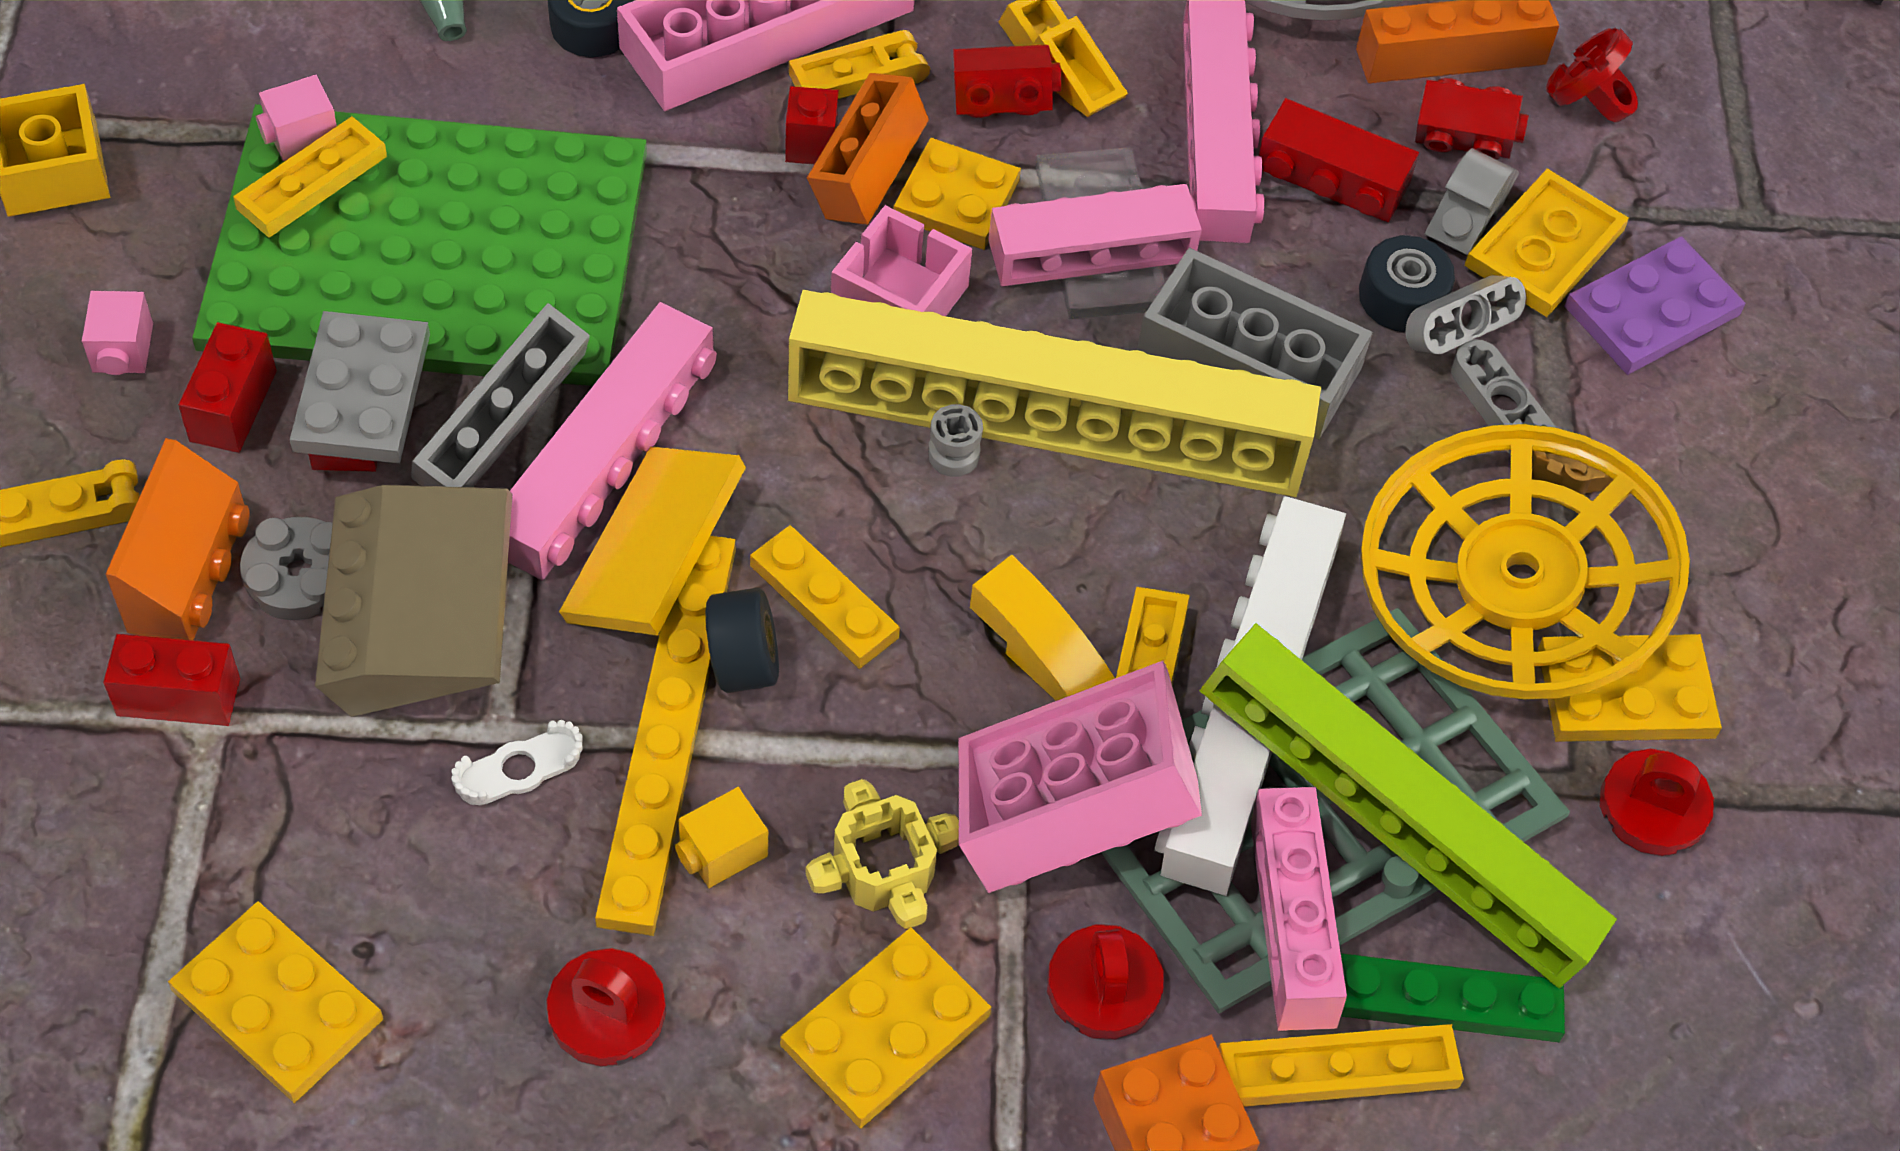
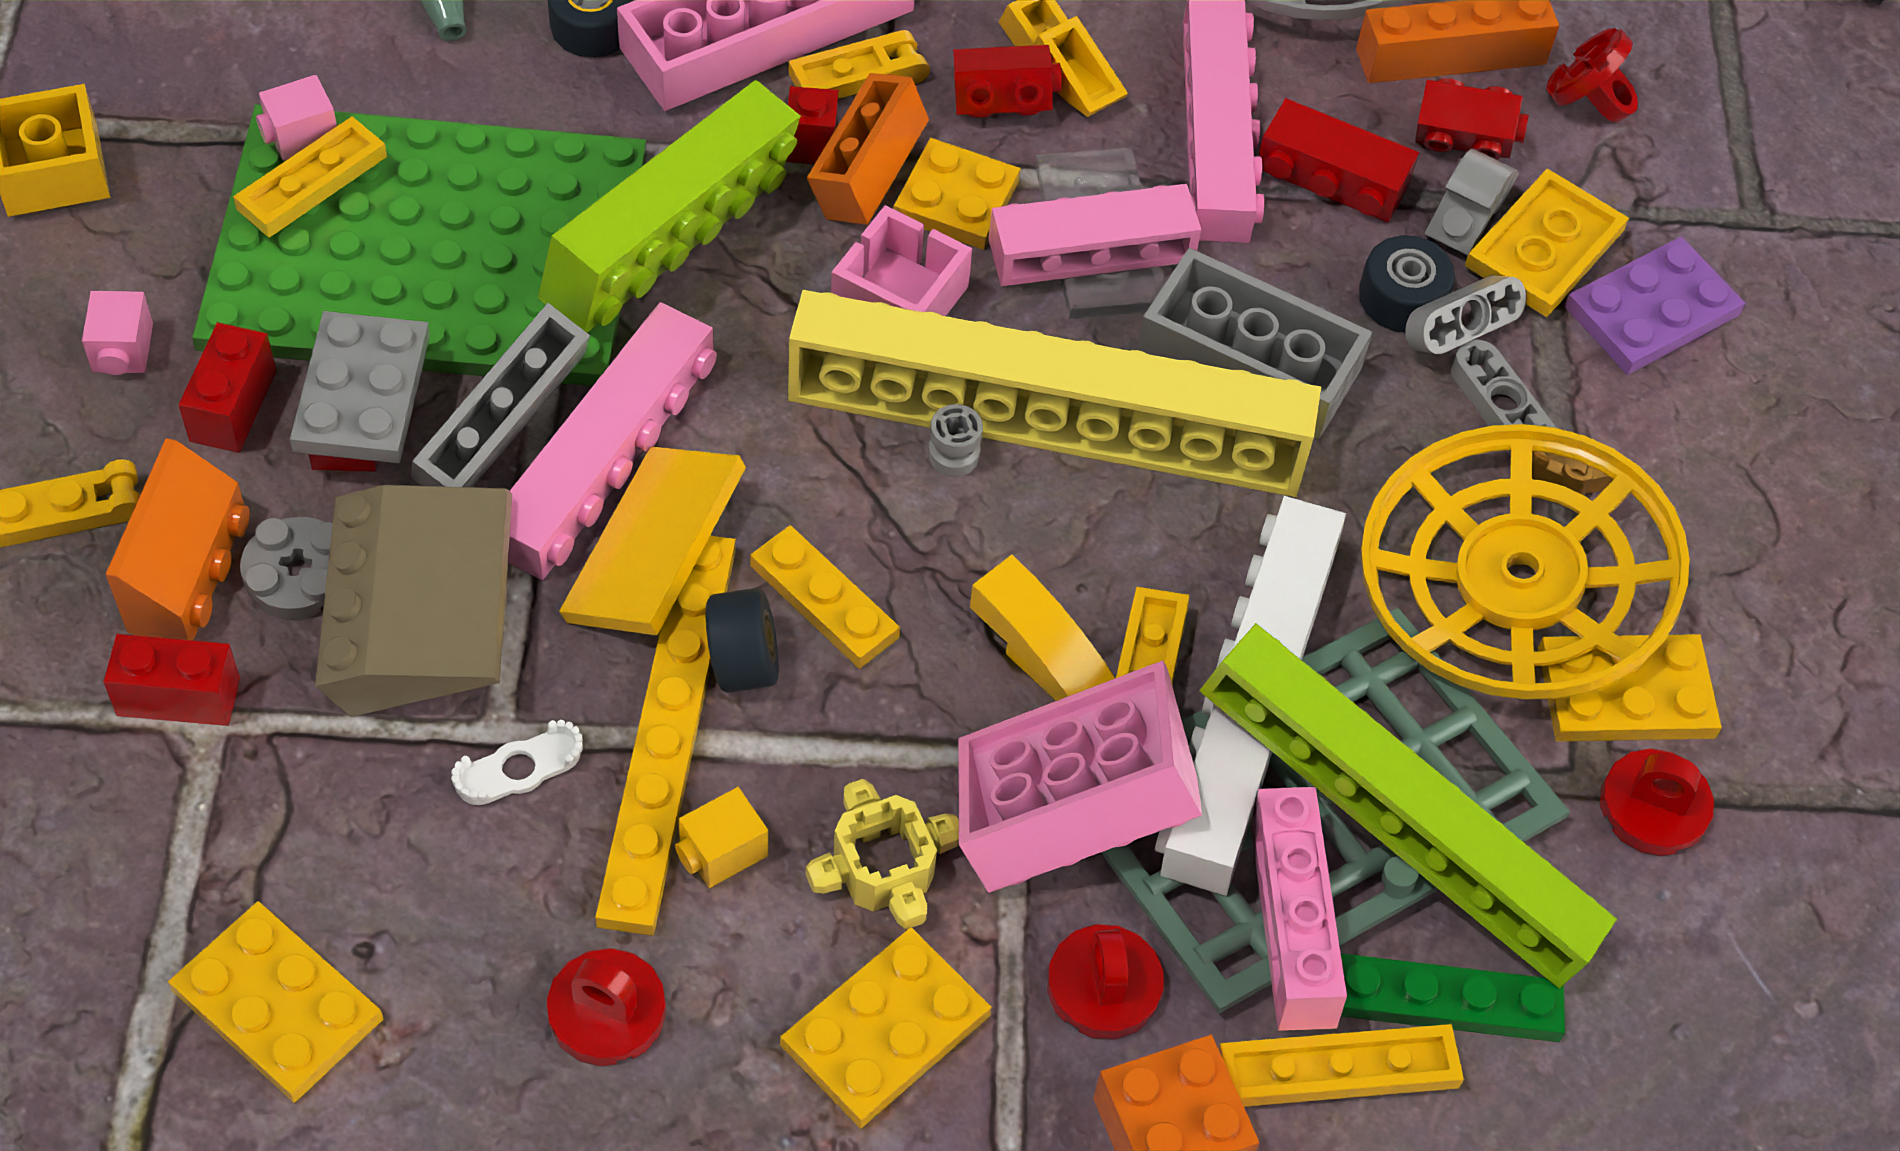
(668, 207): none -> lime brick

